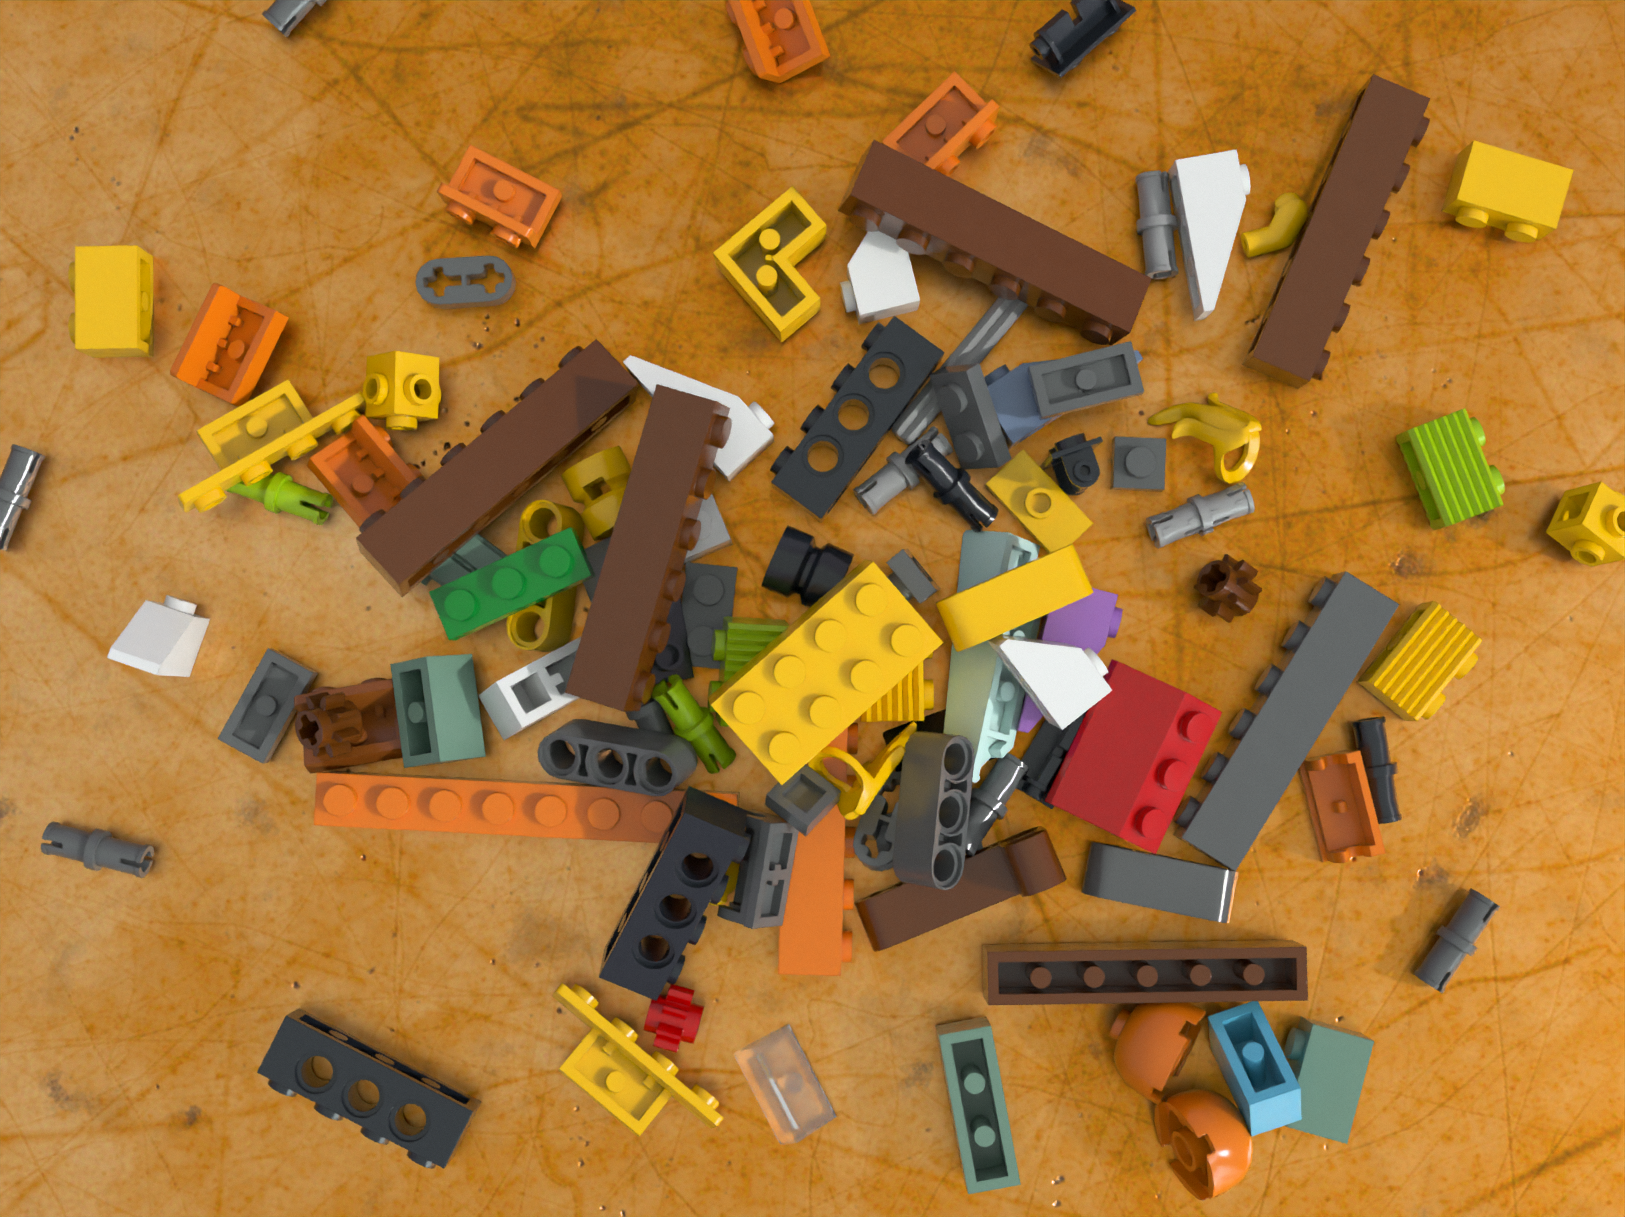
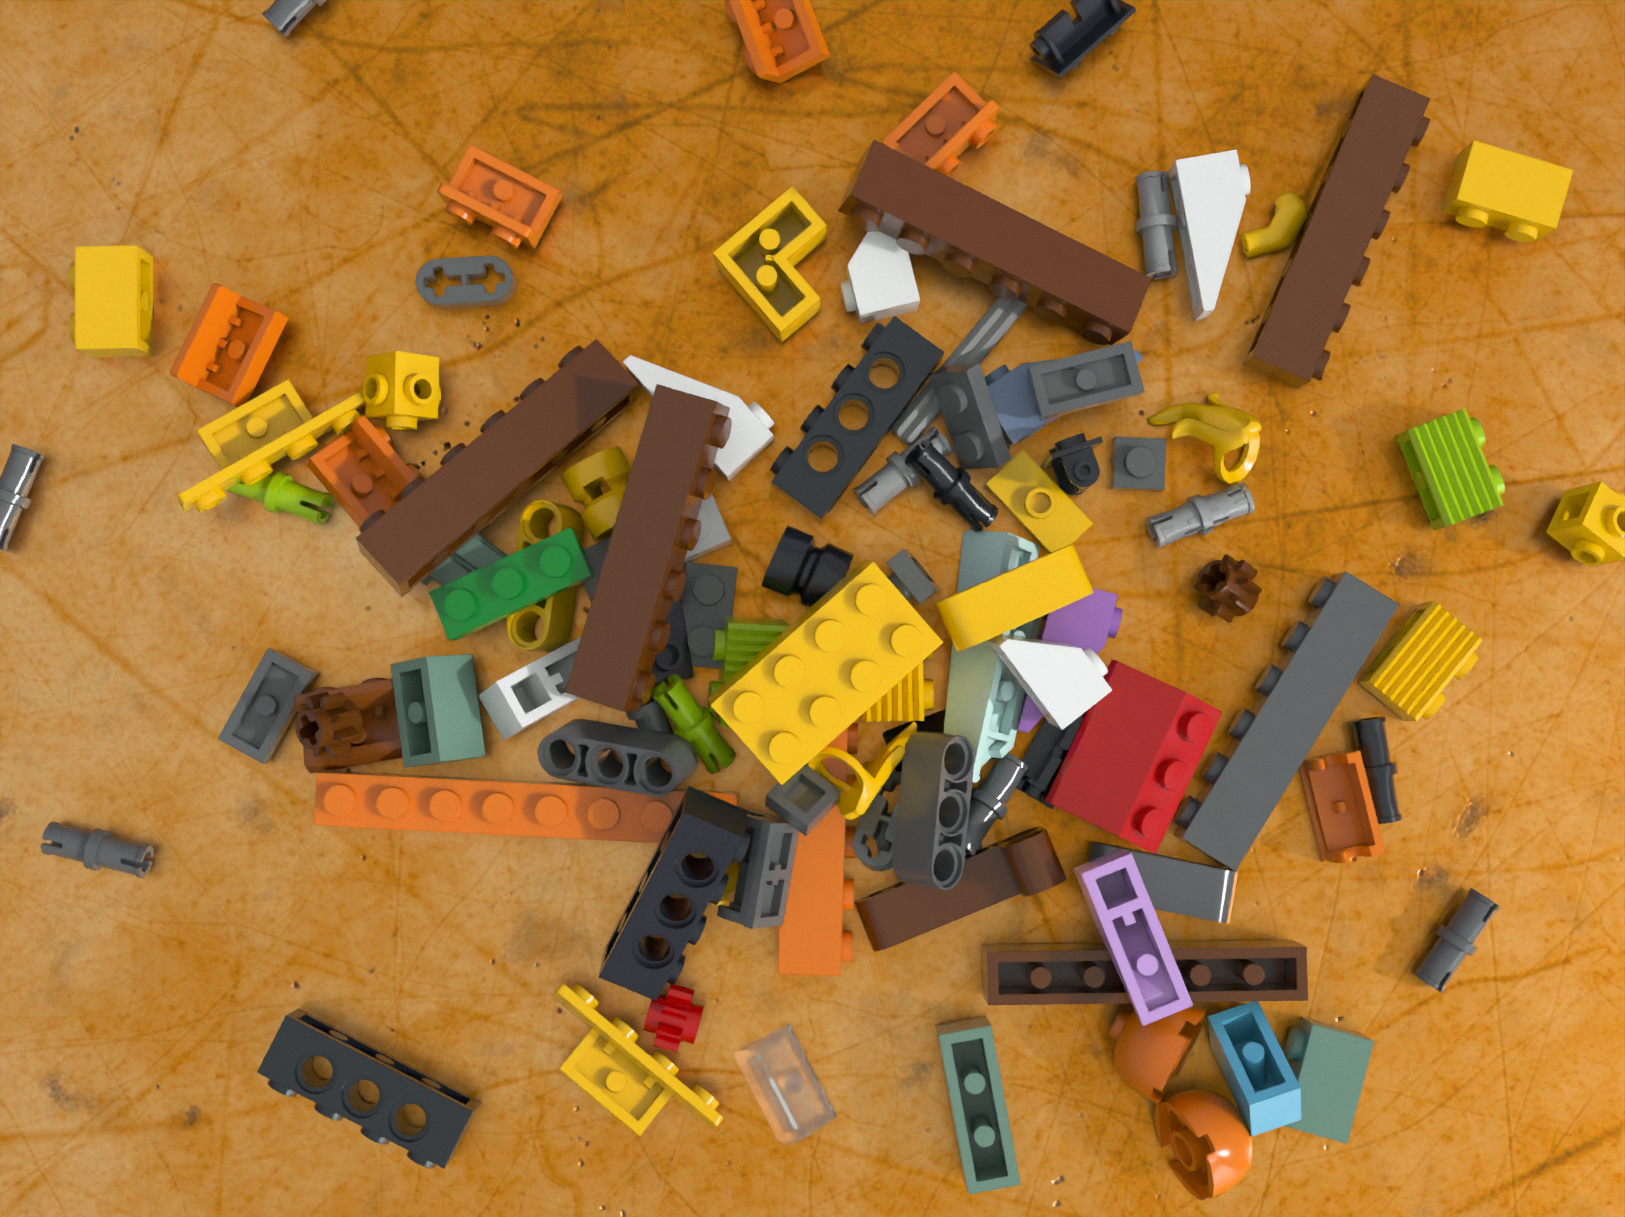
(162, 638): white slope -> none
(1133, 935): none -> lavender slope

